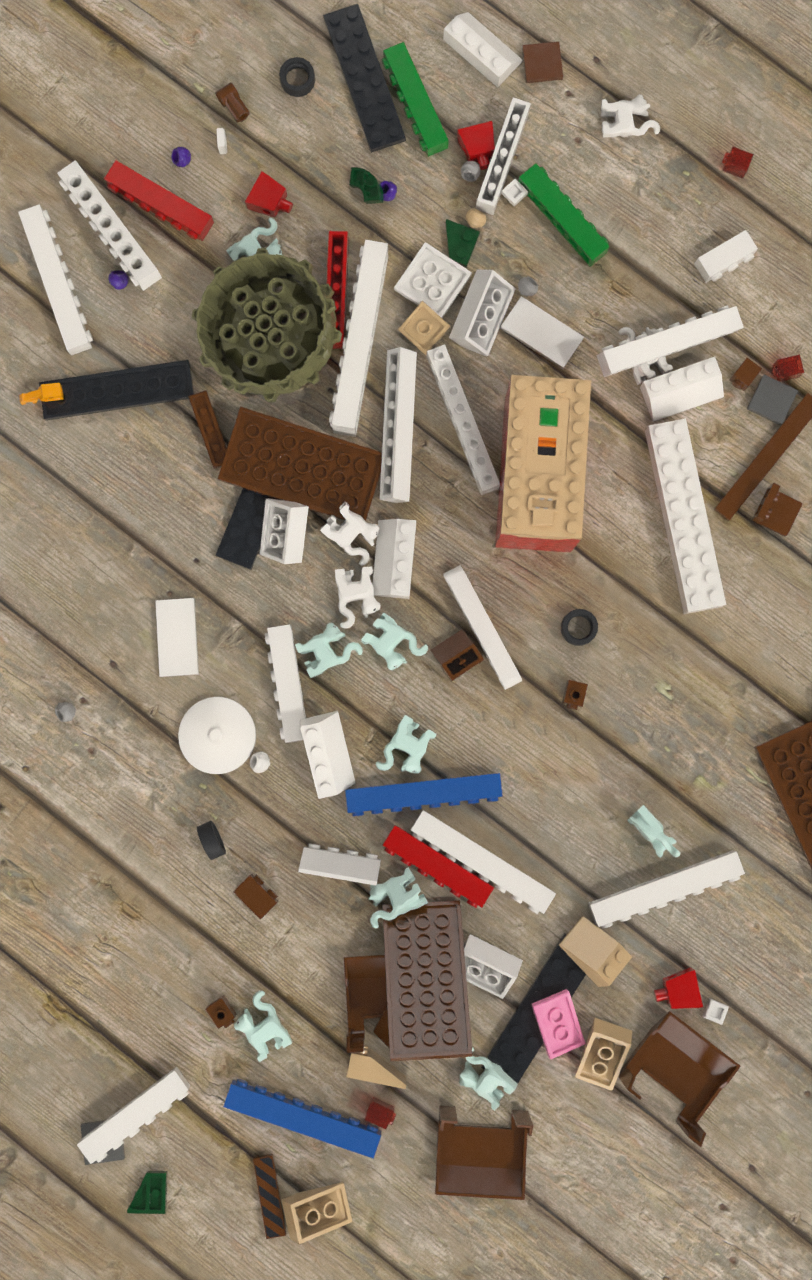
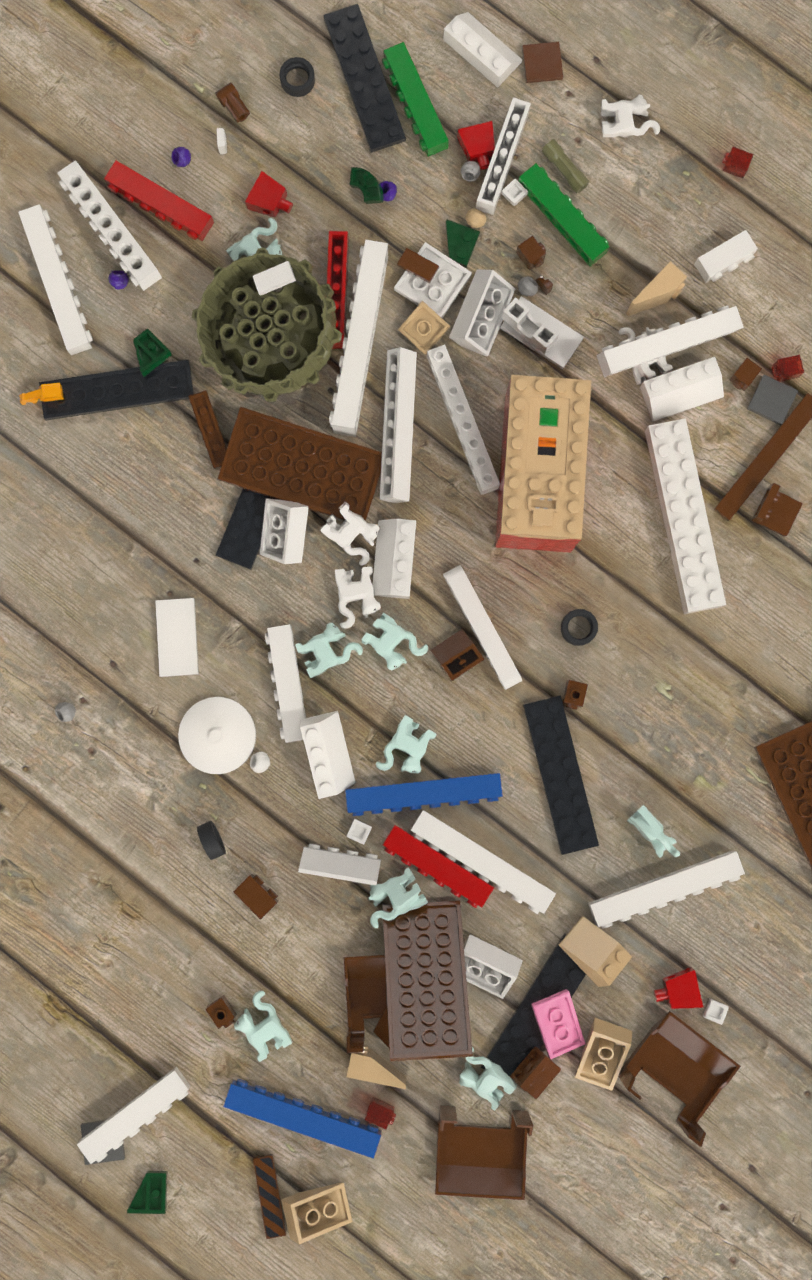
(150, 351): none -> dark green wing
(274, 278): none -> white tile
(359, 831): none -> white plate
(418, 265): none -> reddish brown tile
(520, 319): none -> white arch
(531, 253): none -> reddish brown brick
(535, 1073): none -> reddish brown bracket
(545, 285): none -> reddish brown tile
(556, 155): none -> olive axle
(561, 775): none -> black plate
(660, 290): none -> tan slope

